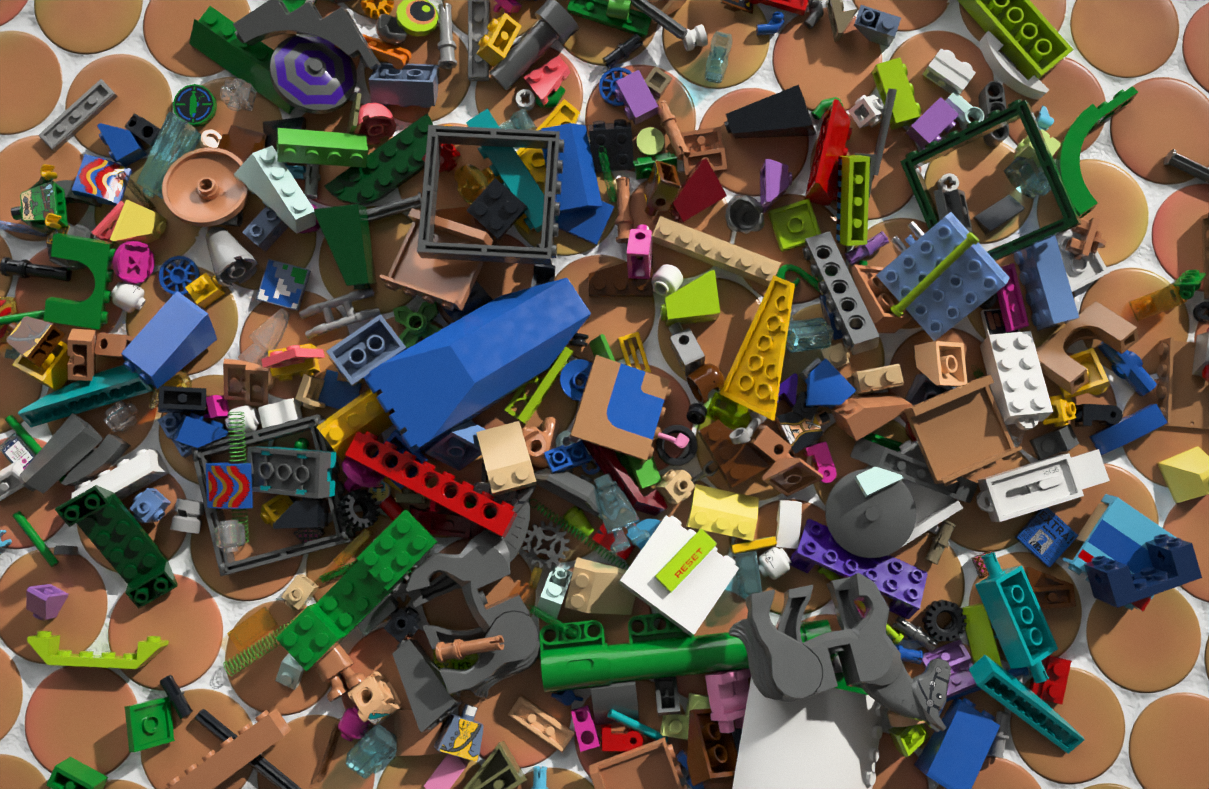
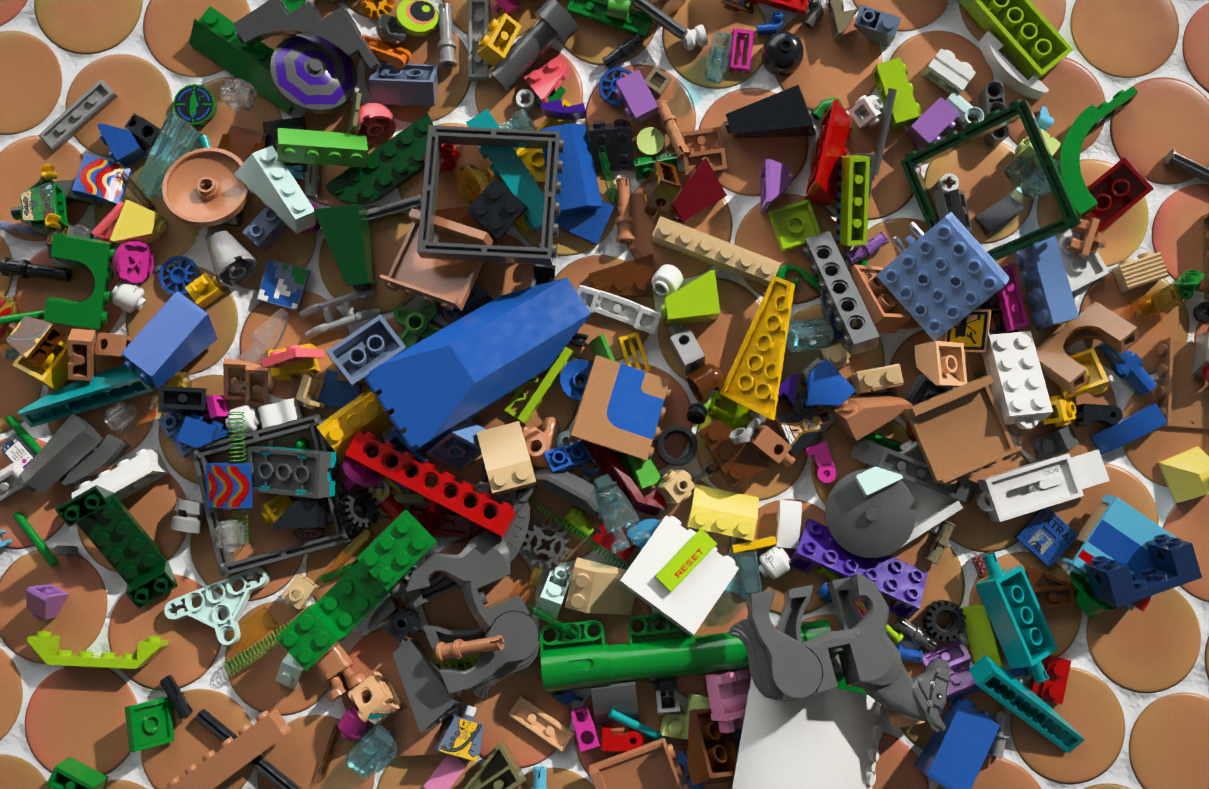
(149, 506): medium blue brick -> none
(209, 608): none -> light aqua beam
(210, 139): light nougat tile -> none
(556, 111): none -> dark purple slope
(619, 308): none -> white slope
(639, 245): dark pink torso -> none
(681, 441): bright pink hand -> none
(739, 67): none -> dark pink tile
(745, 214): dark grey hair -> none
(782, 53): none -> black cylinder
(791, 475): nougat slope -> none
(824, 593): none -> blue plate
(908, 738): lime slope -> none
(934, 274): lime bar -> none
(971, 331): none -> piece
(1084, 597): none -> green piece
(1117, 192): none -> red slope
(1139, 272): none -> tan brick

